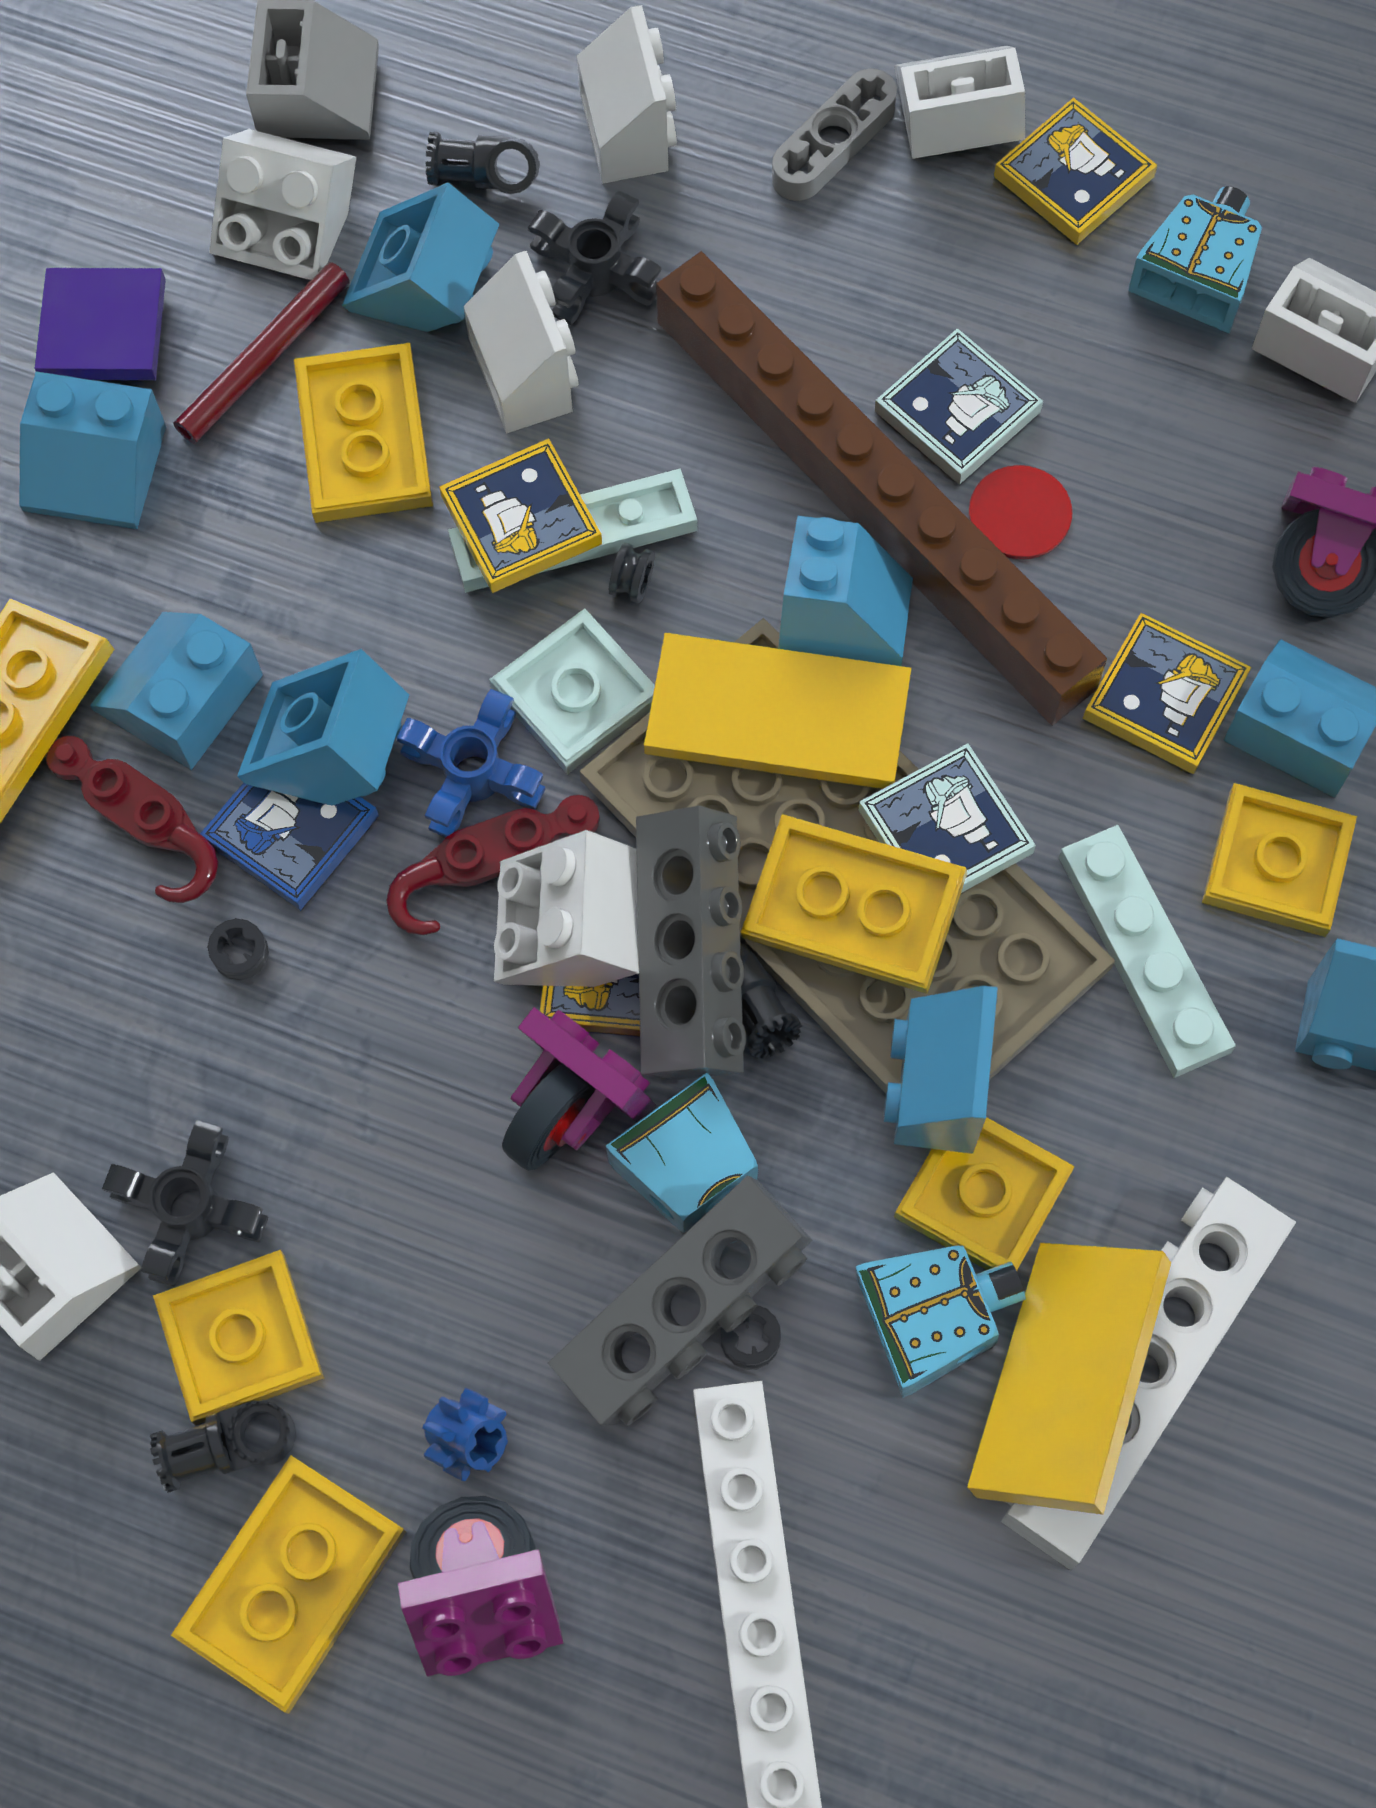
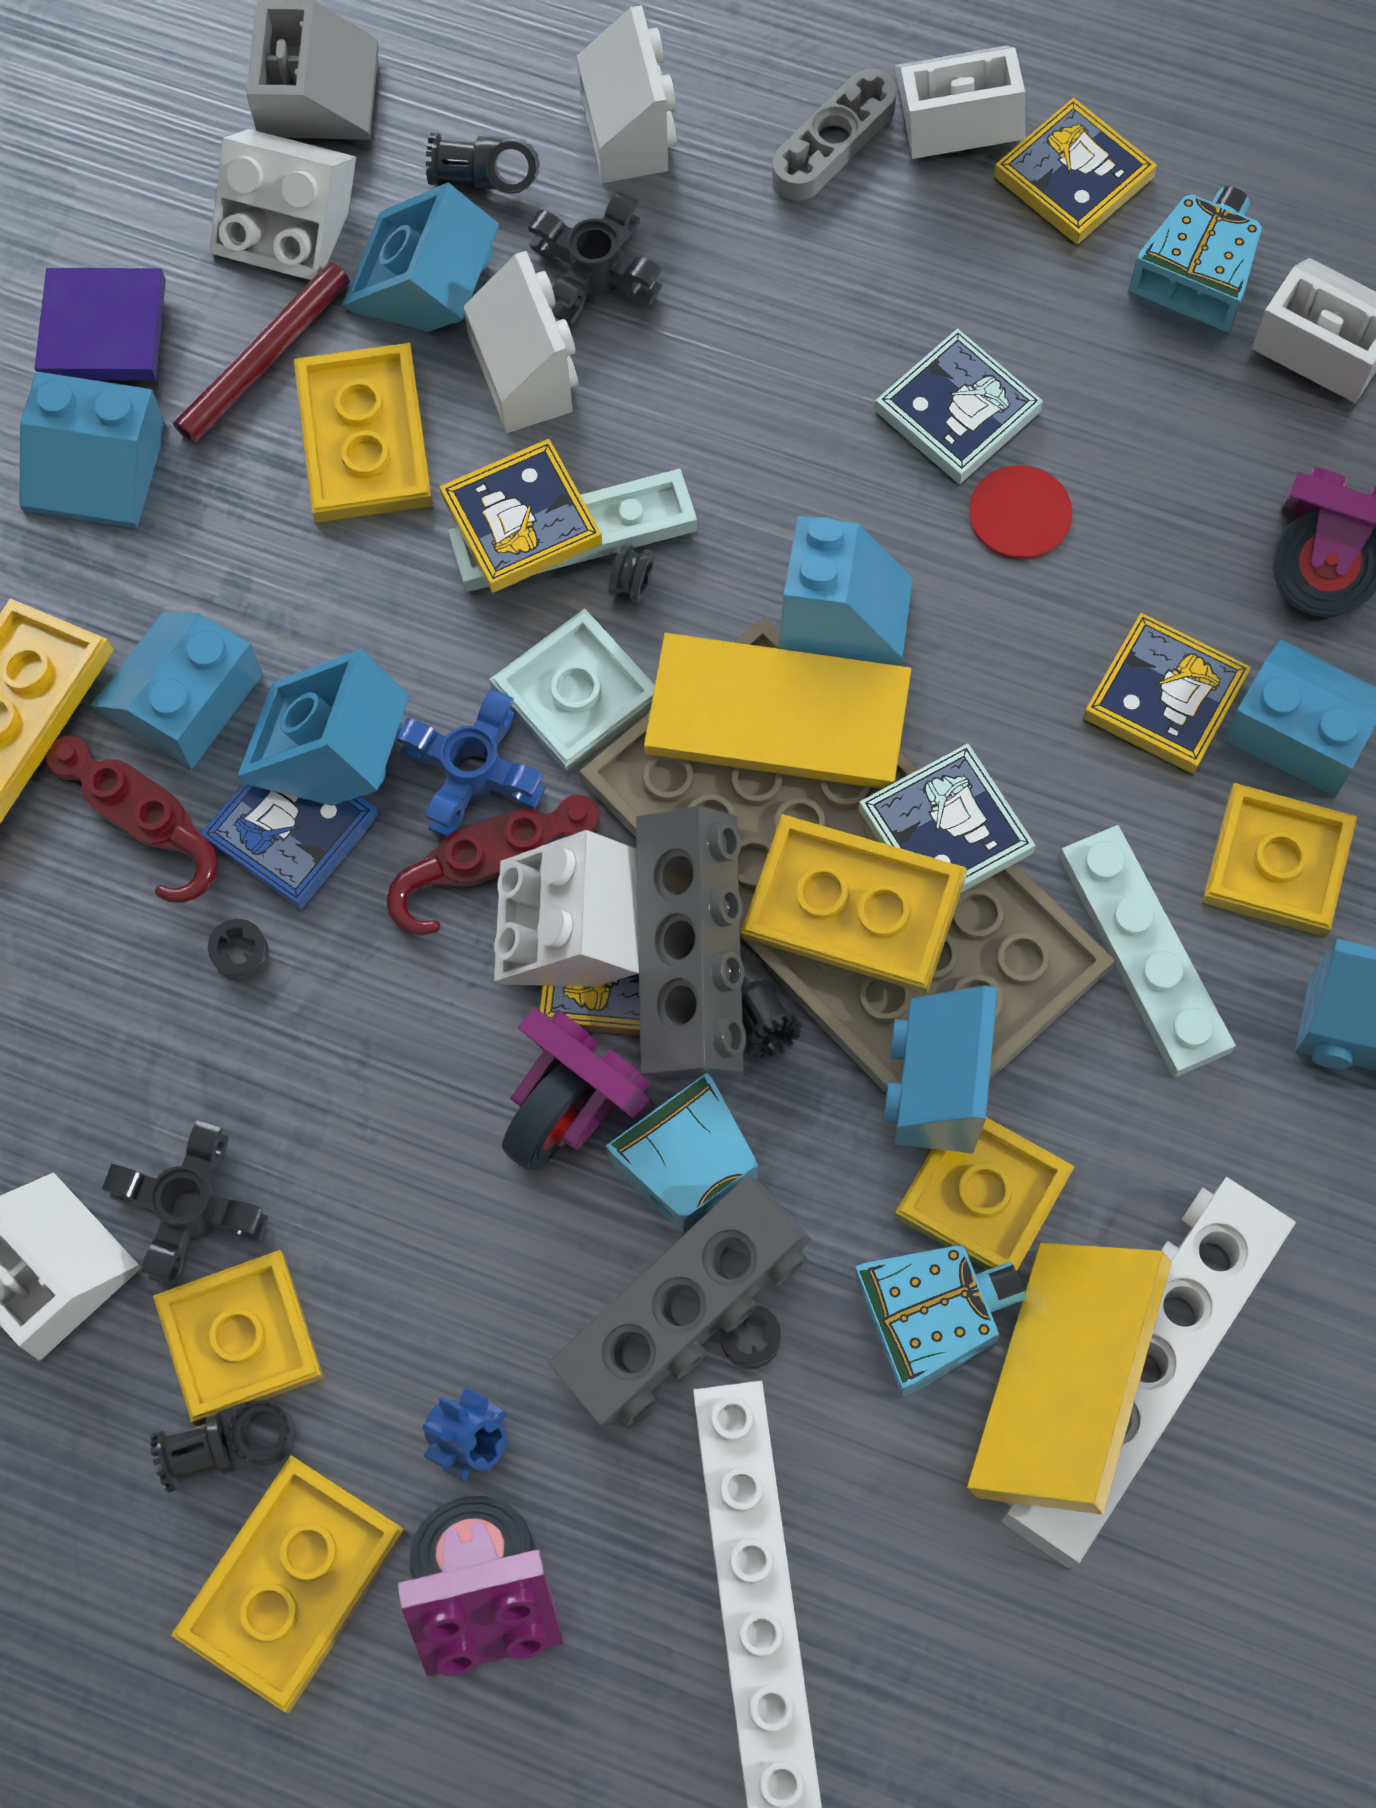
(880, 489): reddish brown brick -> none

